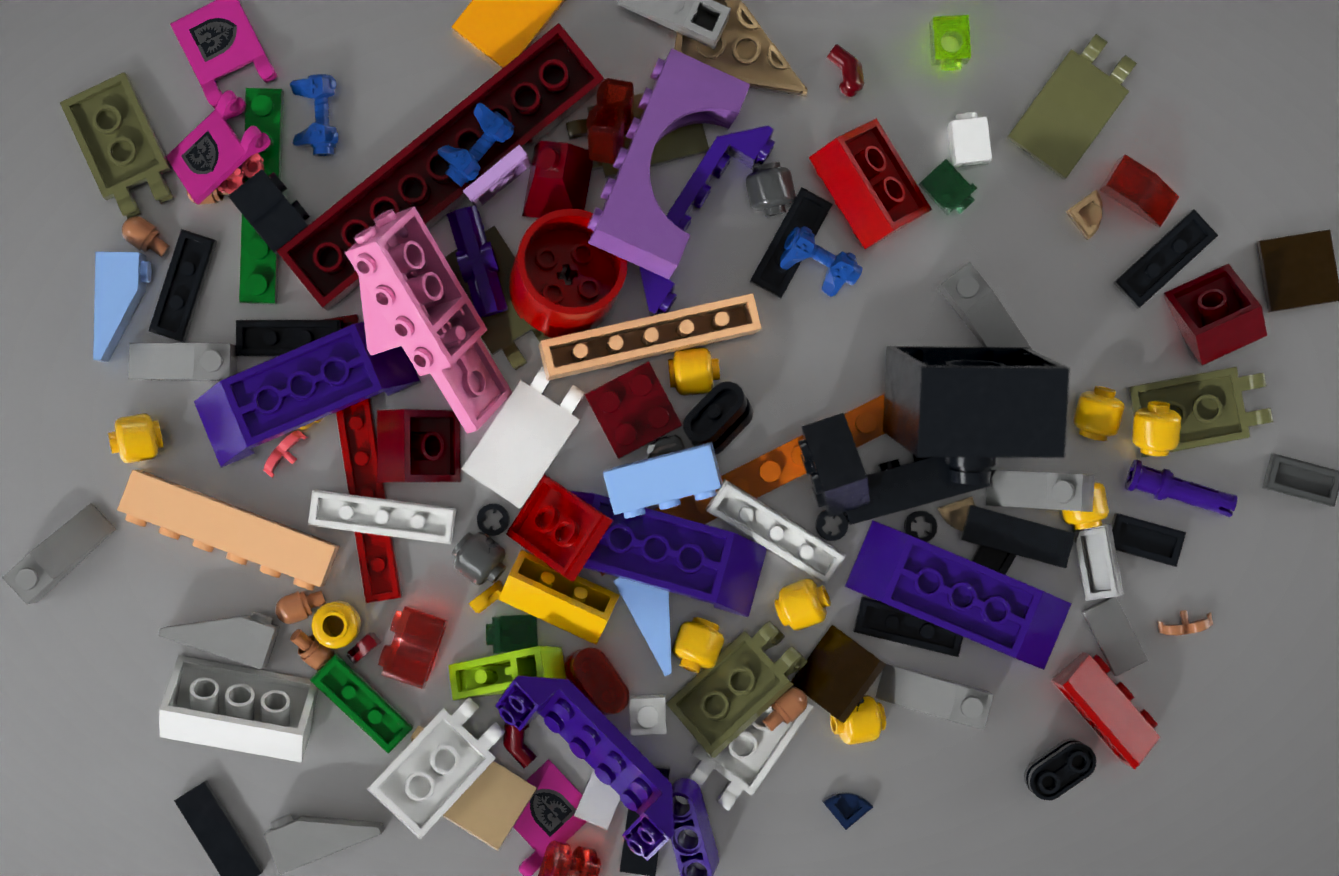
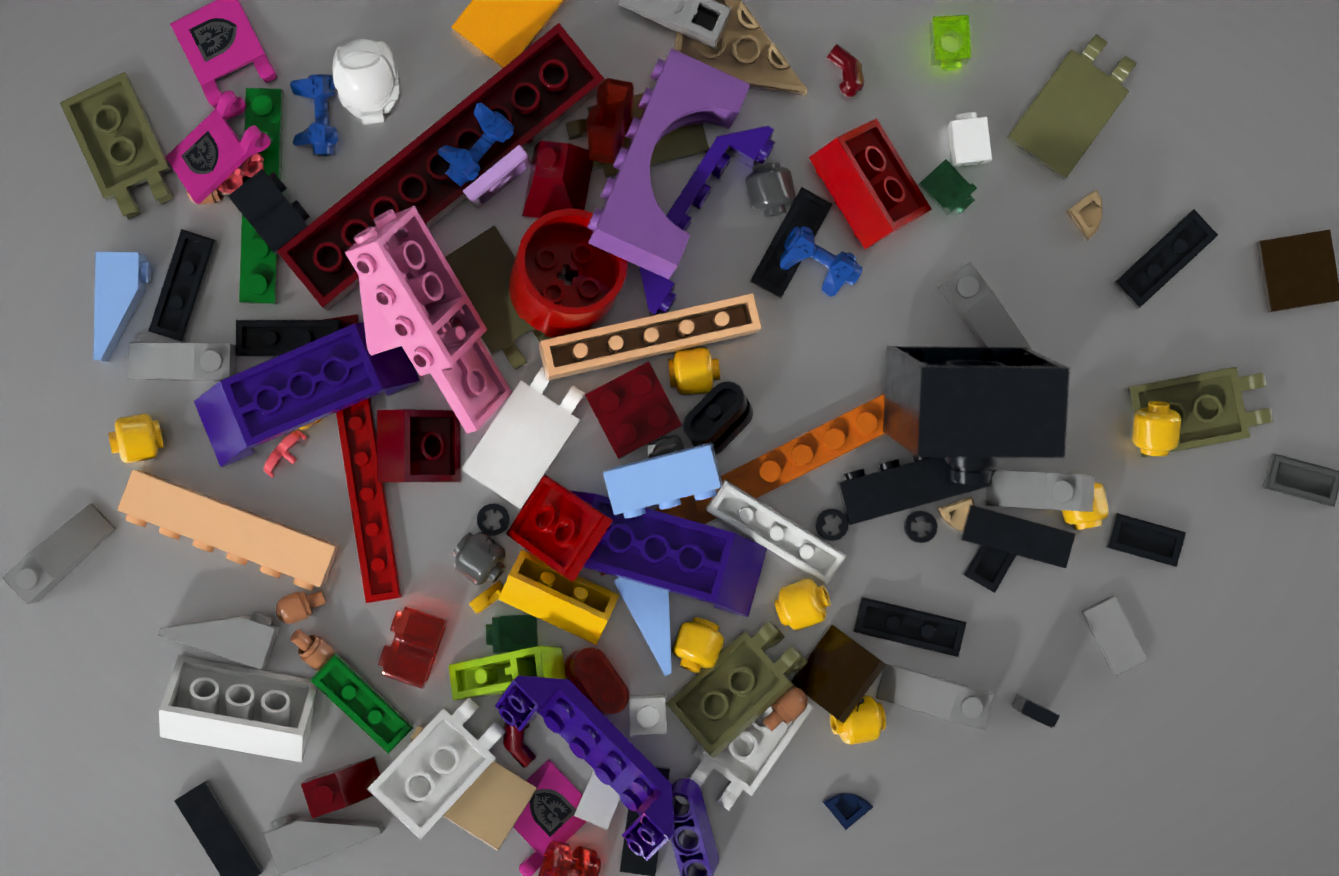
(143, 235): nougat cylinder -> none
(336, 624): yellow head -> none
(340, 787): none -> dark red slope
(363, 647): dark red tile -> none
(366, 79): none -> white helmet
(382, 516): white tile -> none
(477, 261): dark purple piece -> none
(834, 465): black brick -> none
(958, 594): dark purple slope -> none
(1035, 711): none -> black tile
(1060, 769): black brick -> none
(1098, 413): yellow head -> none
(1098, 562): light grey tile -> none
(1108, 708): slope -> none
(1139, 190): clear red slope -> none
(1164, 485): dark purple pin -> none
(1186, 627): nougat piece -> none
(1216, 314): dark red slope -> none

